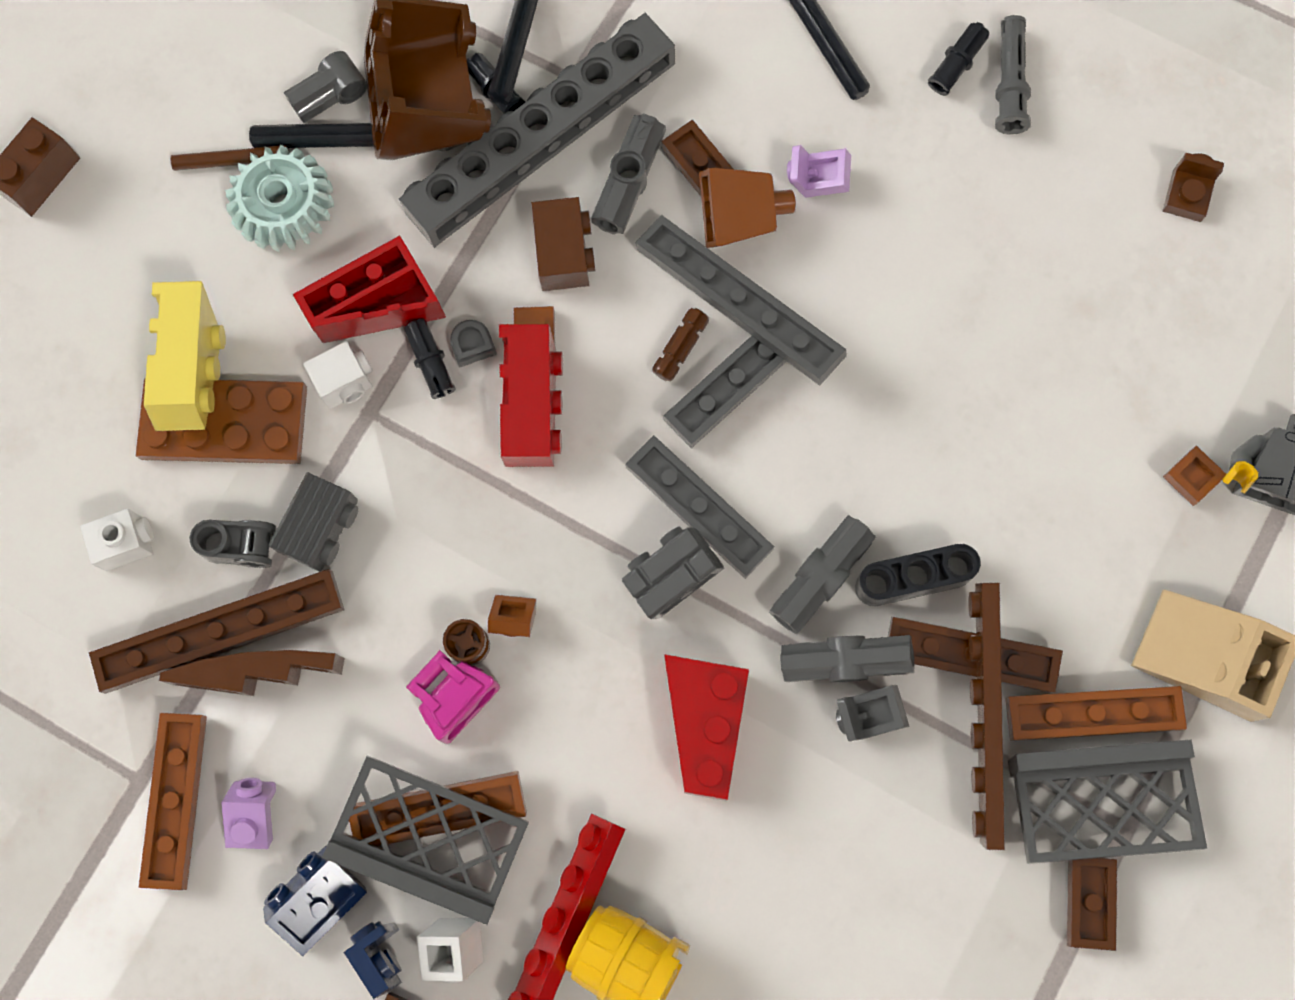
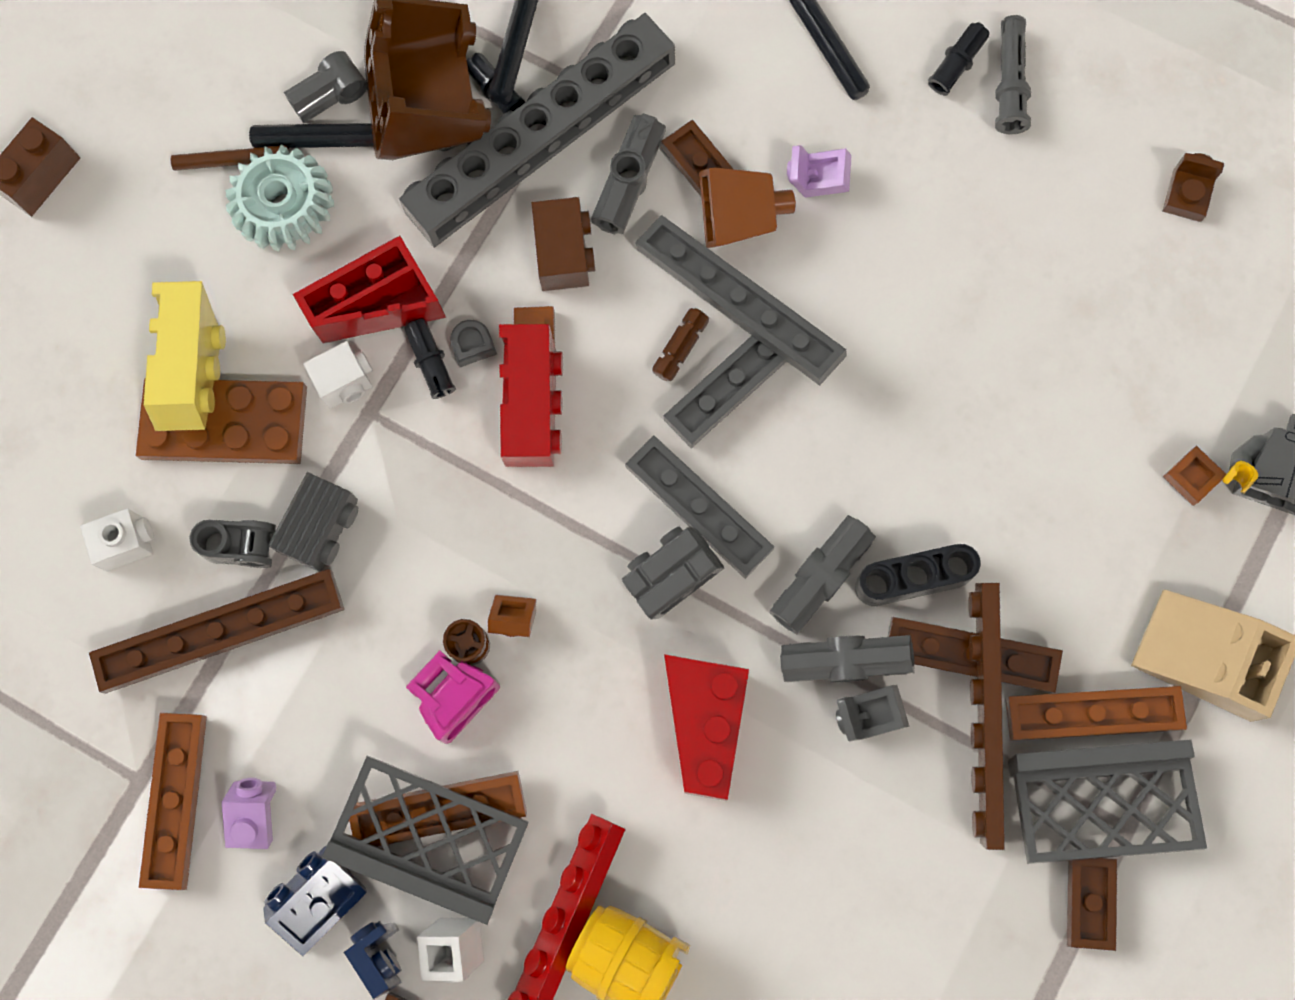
(241, 671): reddish brown slope -> none

